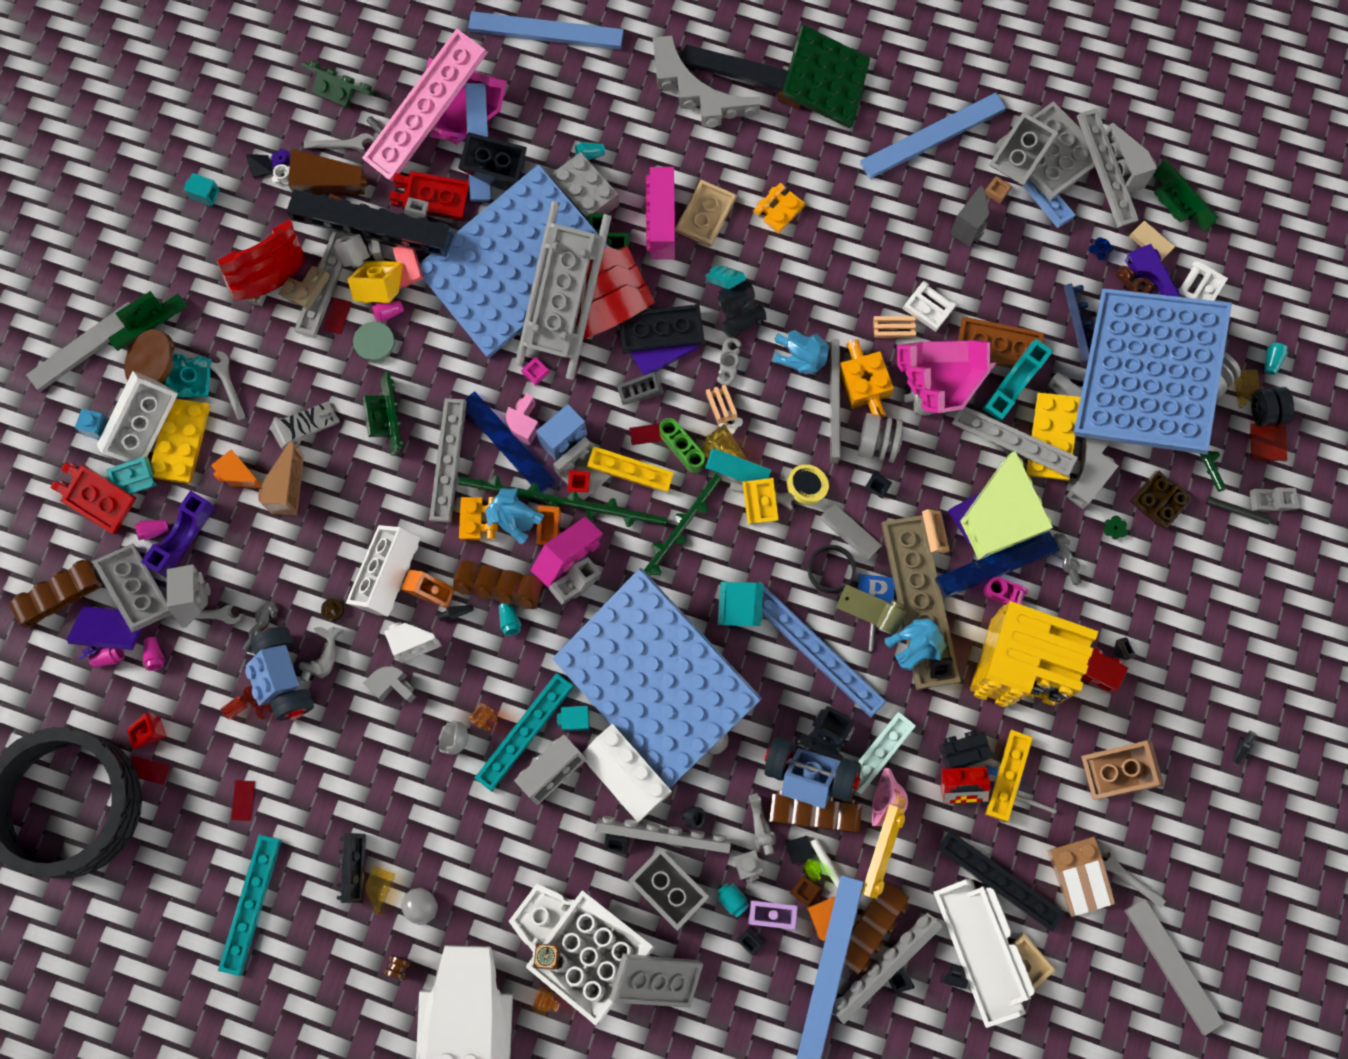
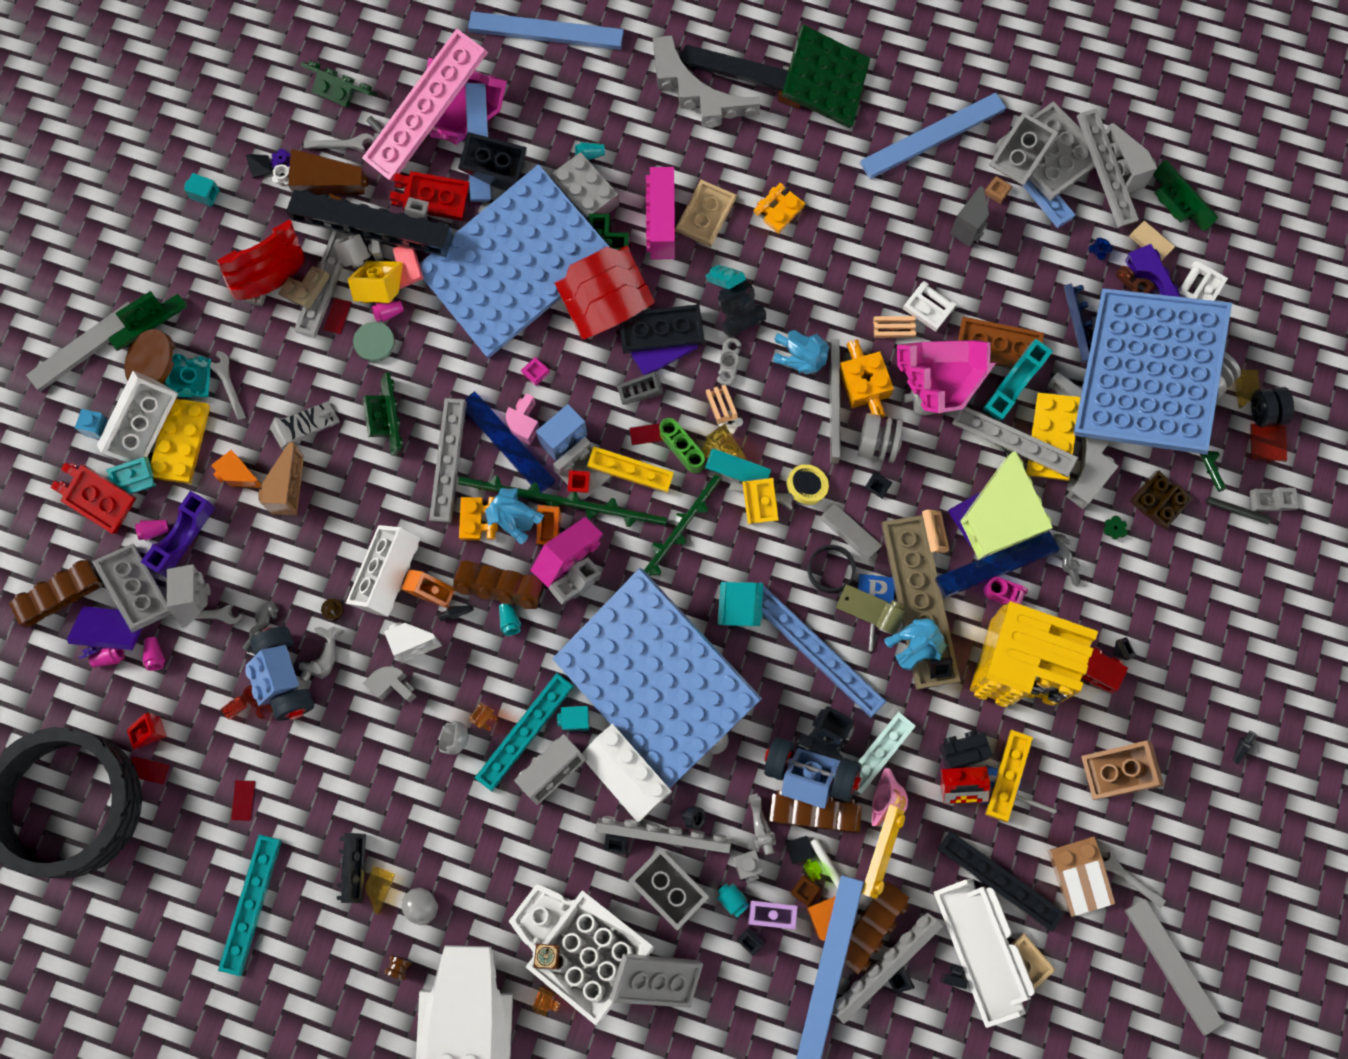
(559, 290): light grey piece -> none
(1275, 357): teal cone -> none

